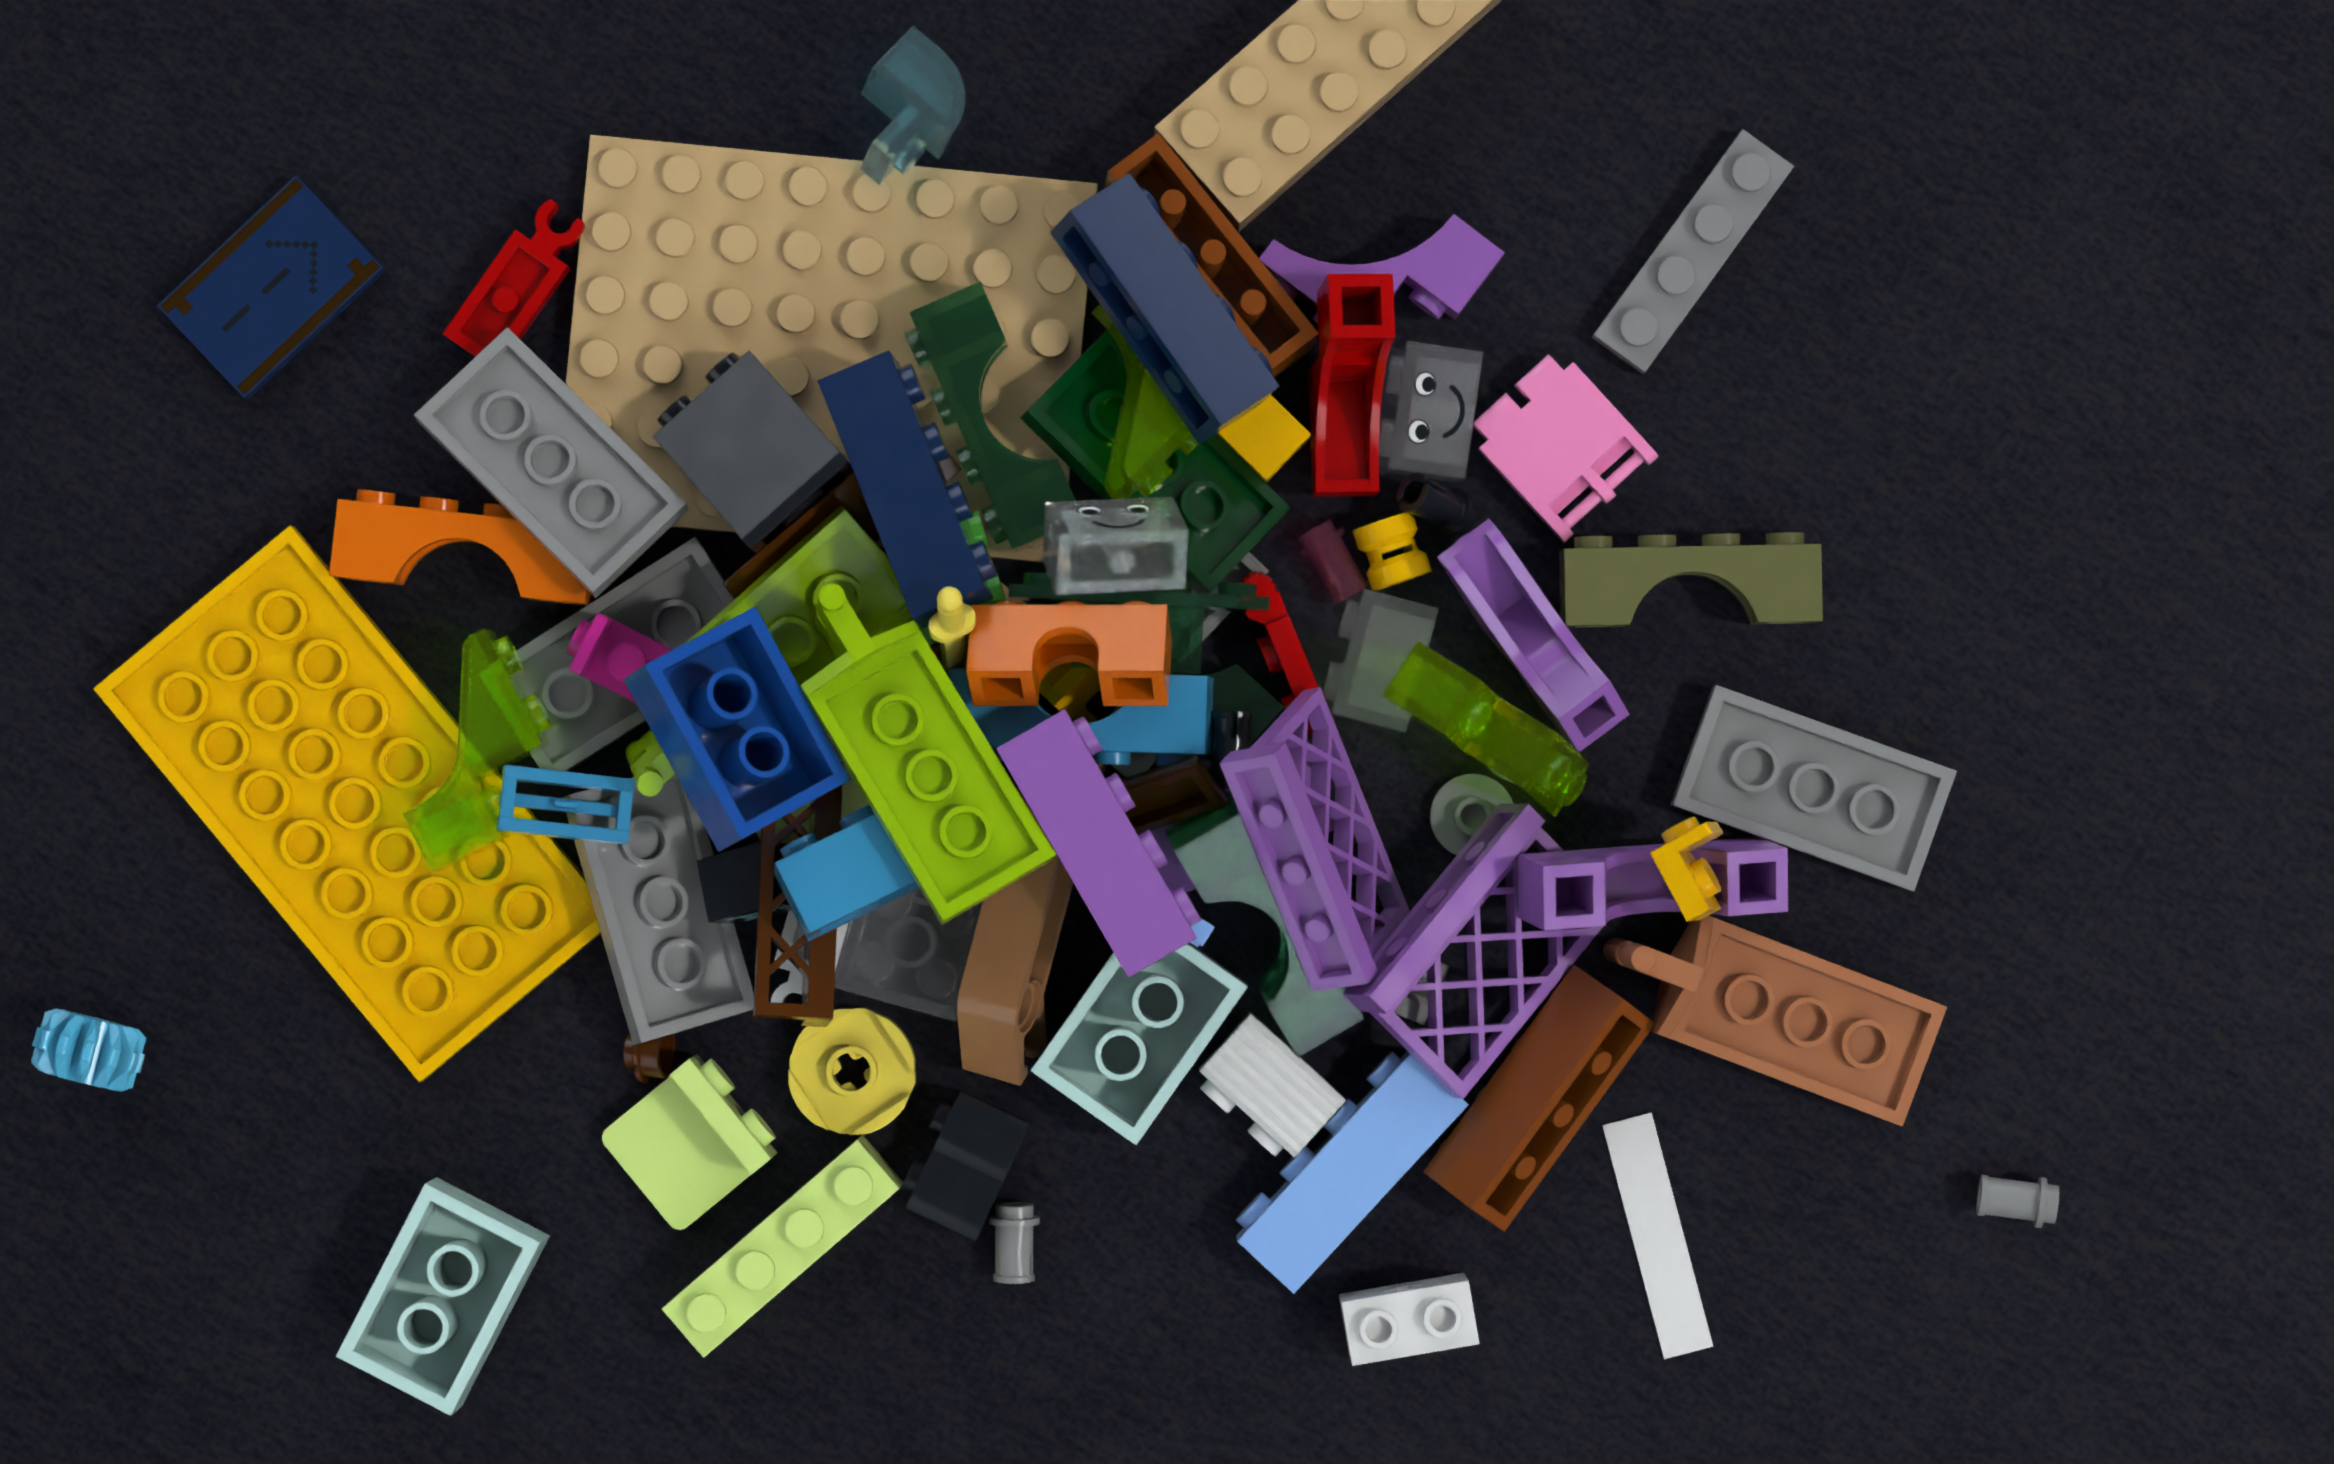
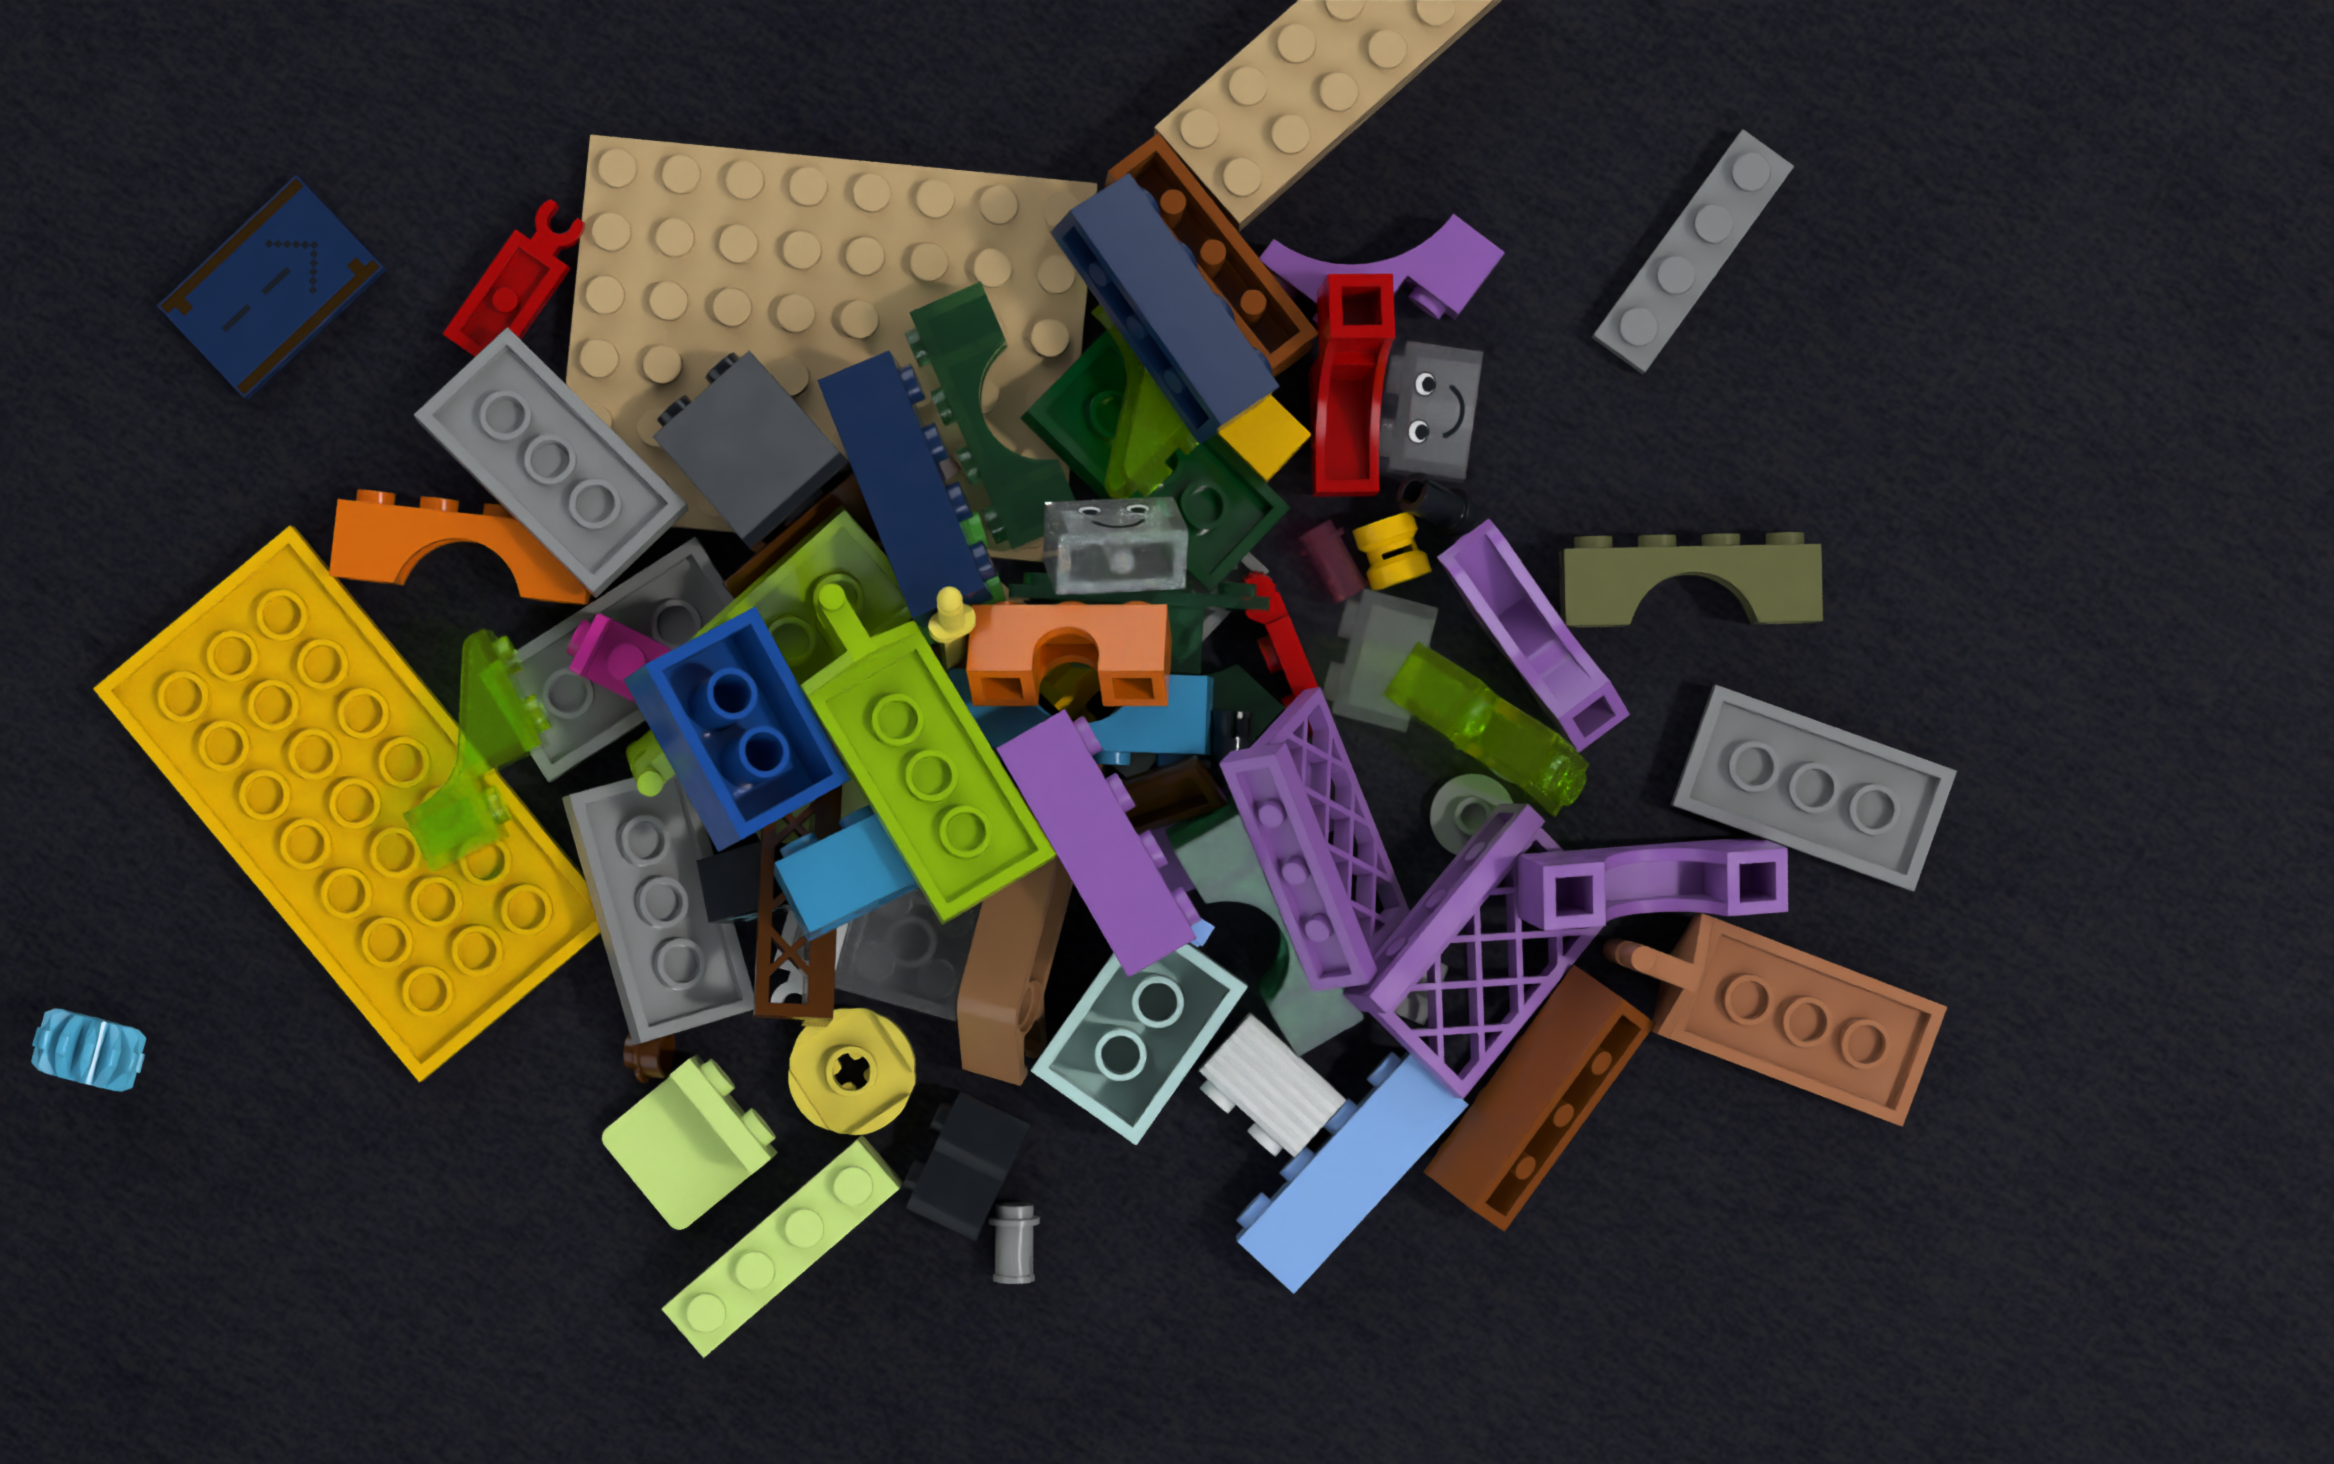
(442, 1296): light aqua brick -> none
(510, 799): dark azure tile -> none
(921, 96): clear light blue brick -> none
(1409, 1319): white brick -> none
(1560, 443): bright pink plate -> none
(1657, 1235): white sticker -> none
(1688, 879): yellow bracket -> none
(2018, 1199): light grey pin -> none

